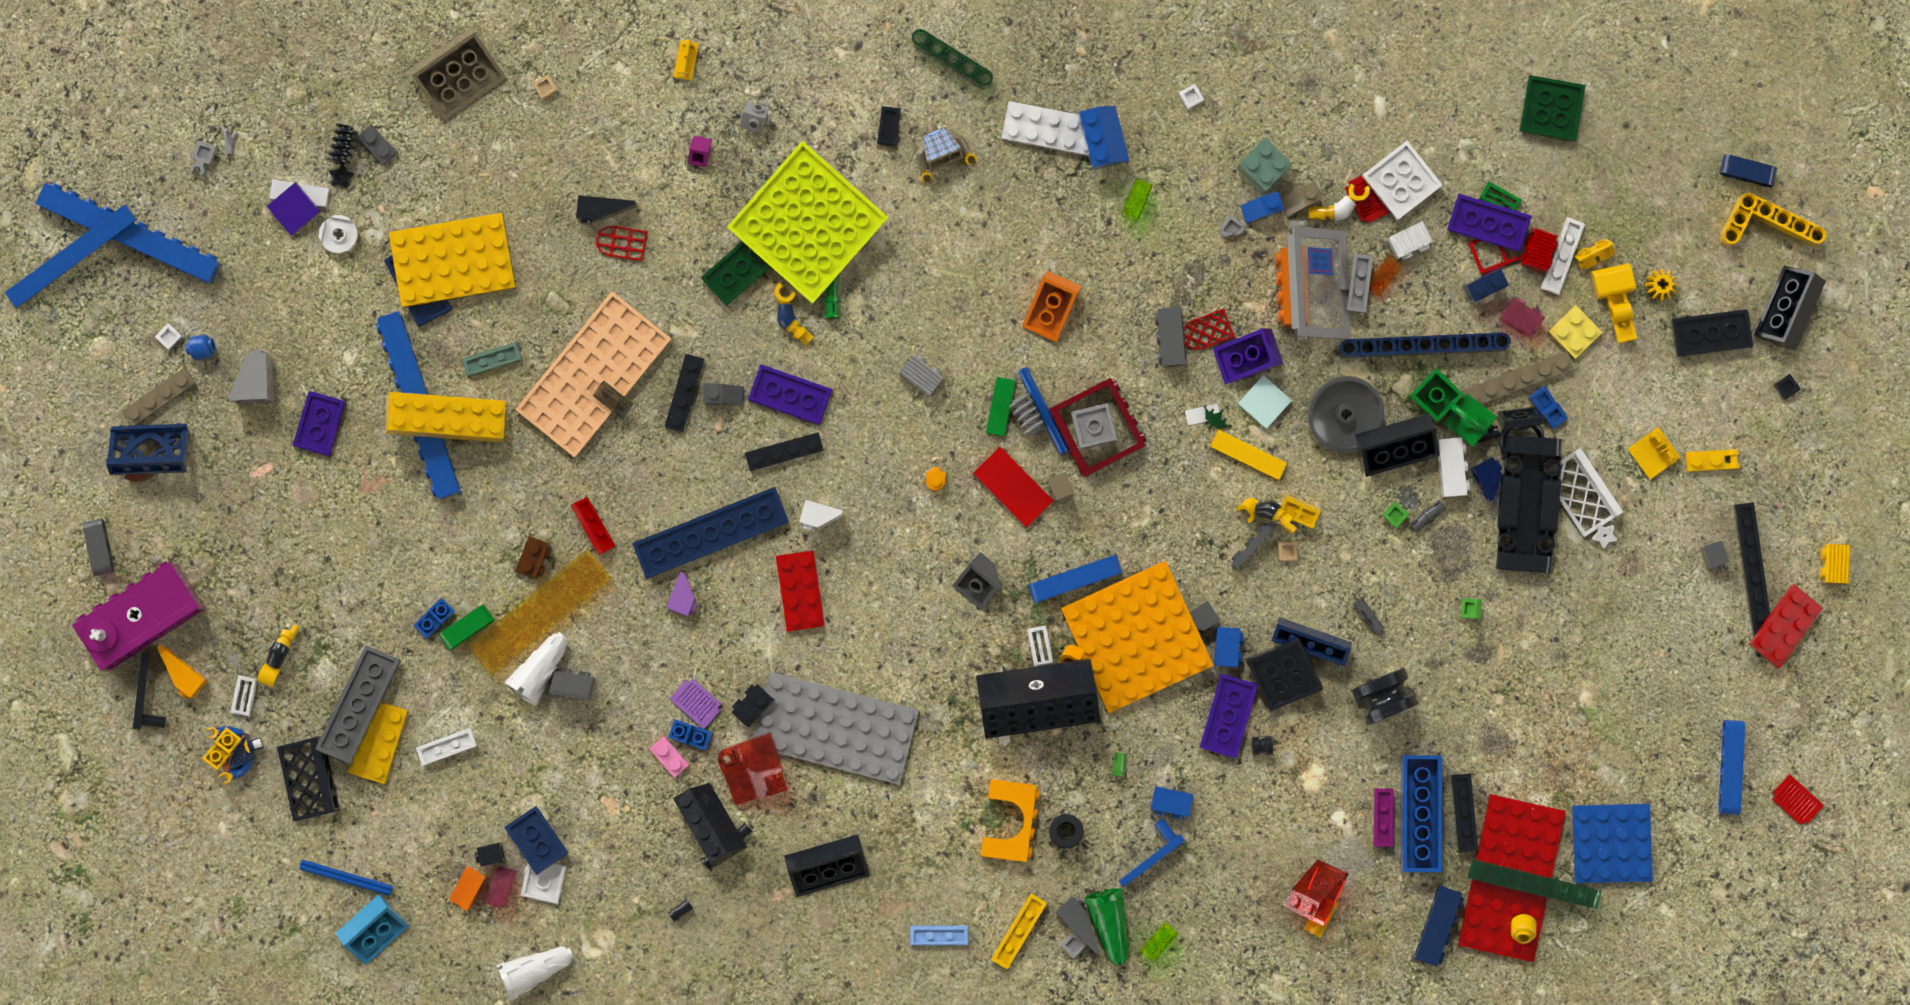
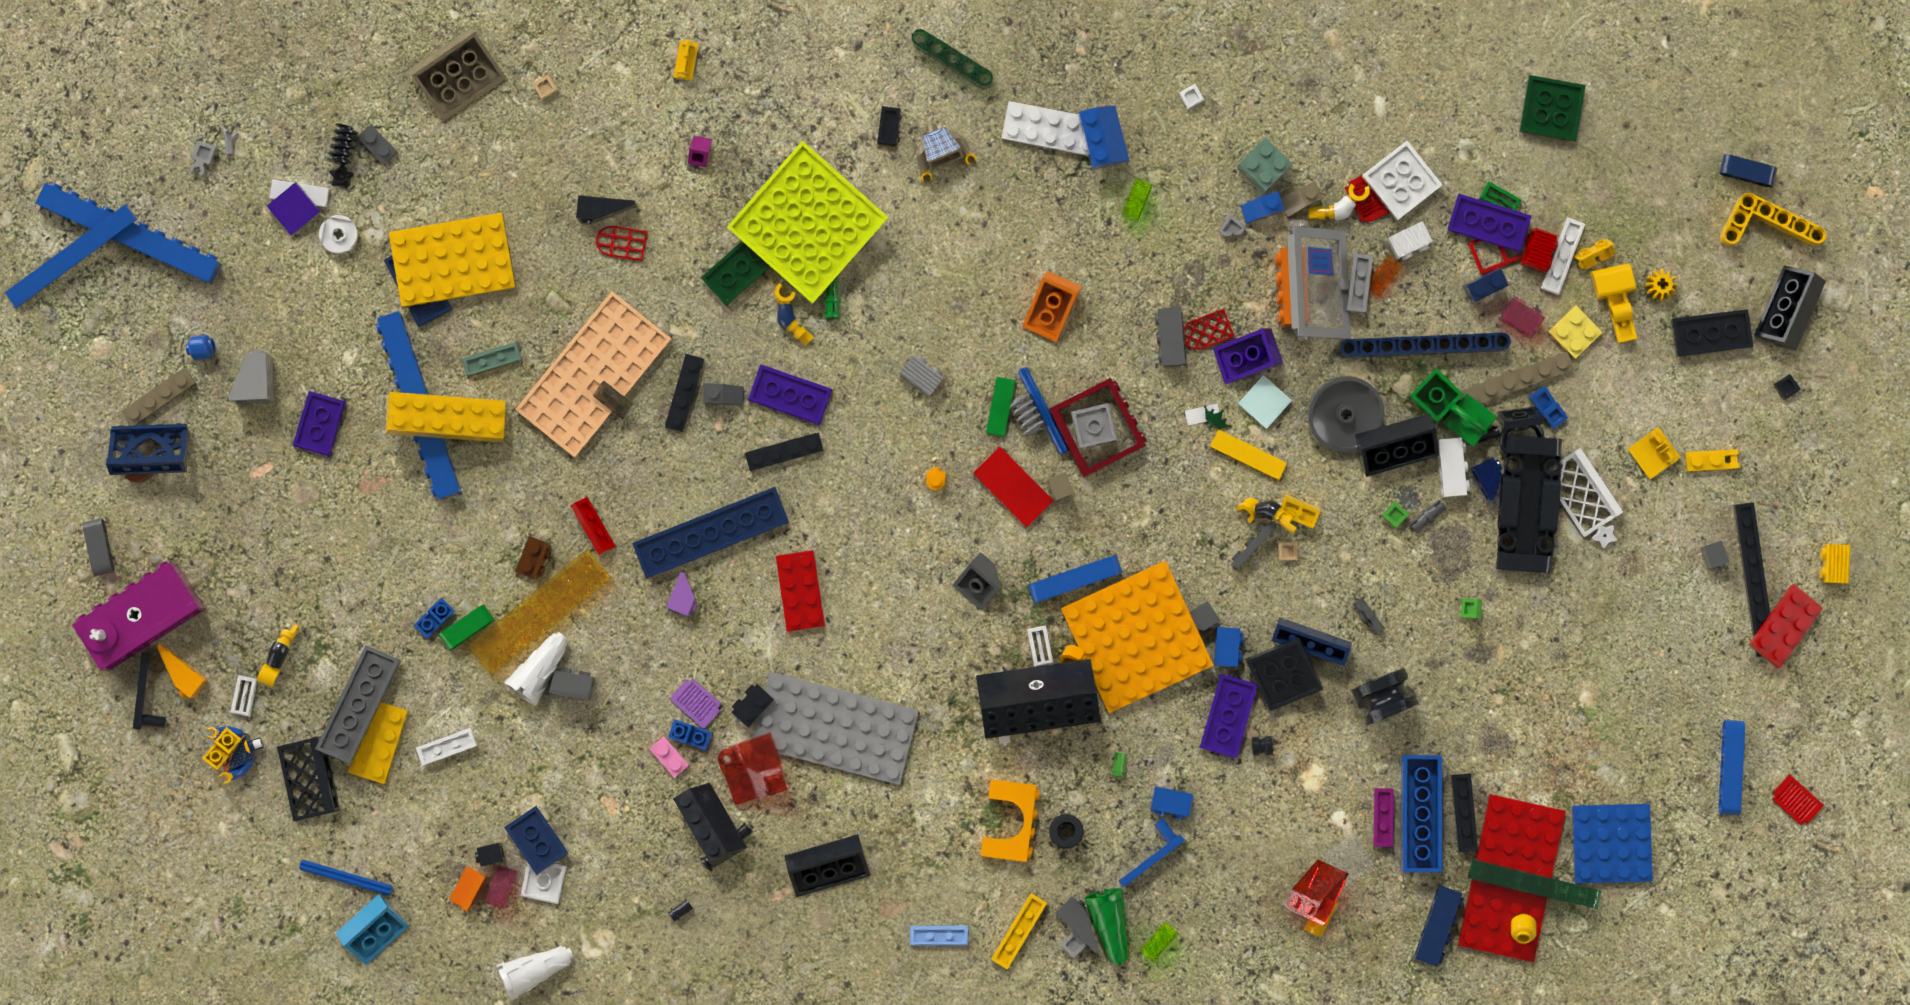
(169, 336): white tile -> none
(755, 117): light grey brick -> none
(818, 516): white slope -> none

